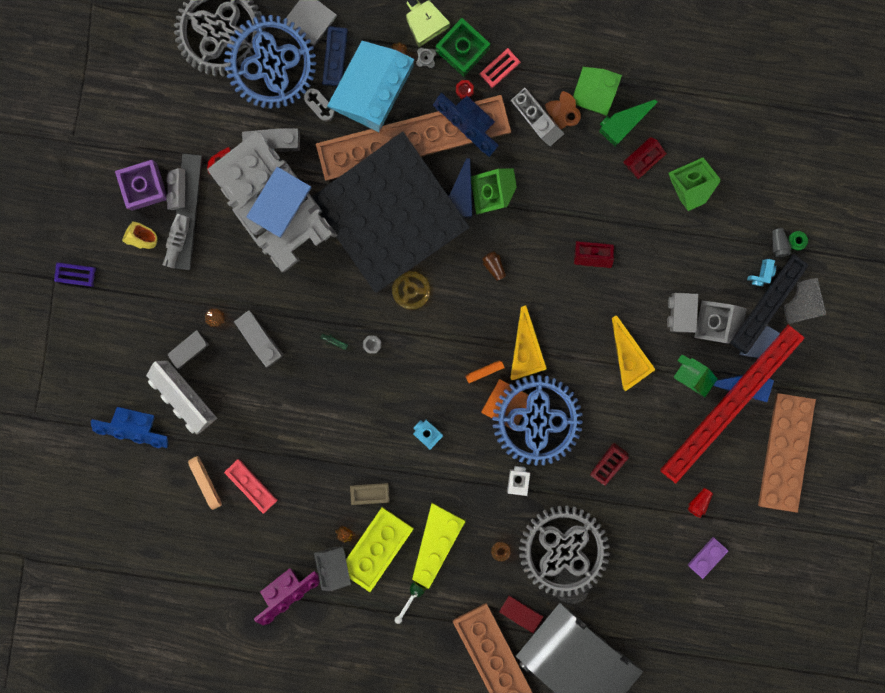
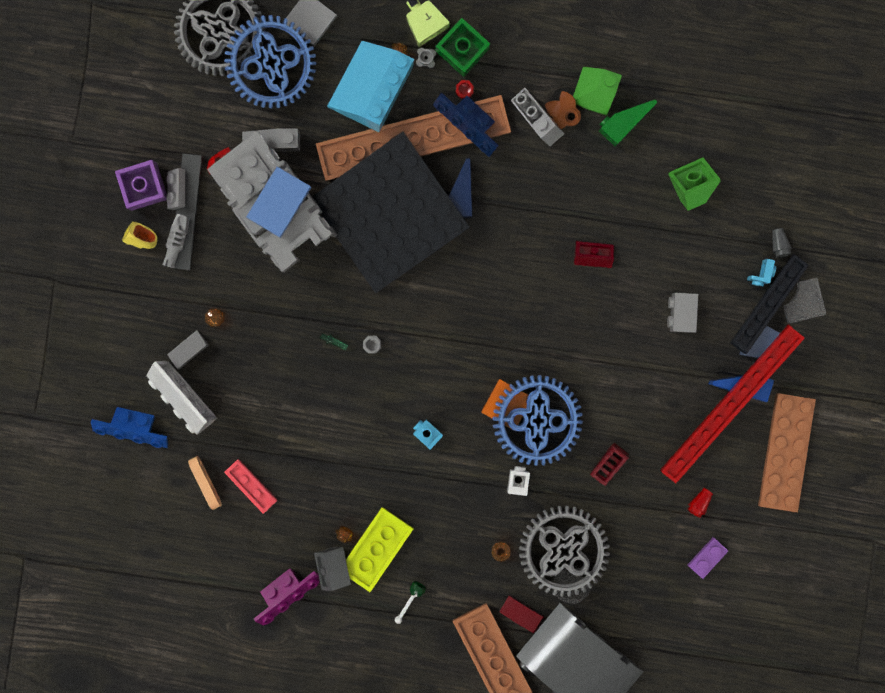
(91, 276): dark purple tile -> none
(258, 339): light grey slope -> none
(316, 107): light grey beam -> none
(334, 55): dark blue tile -> none
(369, 493): dark tan tile -> none
(403, 303): clear yellow piece -> none
(437, 541): neon yellow wing -> none
(482, 372): orange tile -> none
(487, 79): coral tile -> none
(493, 189): bright green slope -> none
(494, 265): reddish brown cone -> none
(527, 353): yellow wing -> none
(632, 360): yellow wing -> none
(644, 157): dark red slope -> none
(695, 376): green panel -> none
(719, 321): light grey slope -> none
(792, 240): green plate -> none

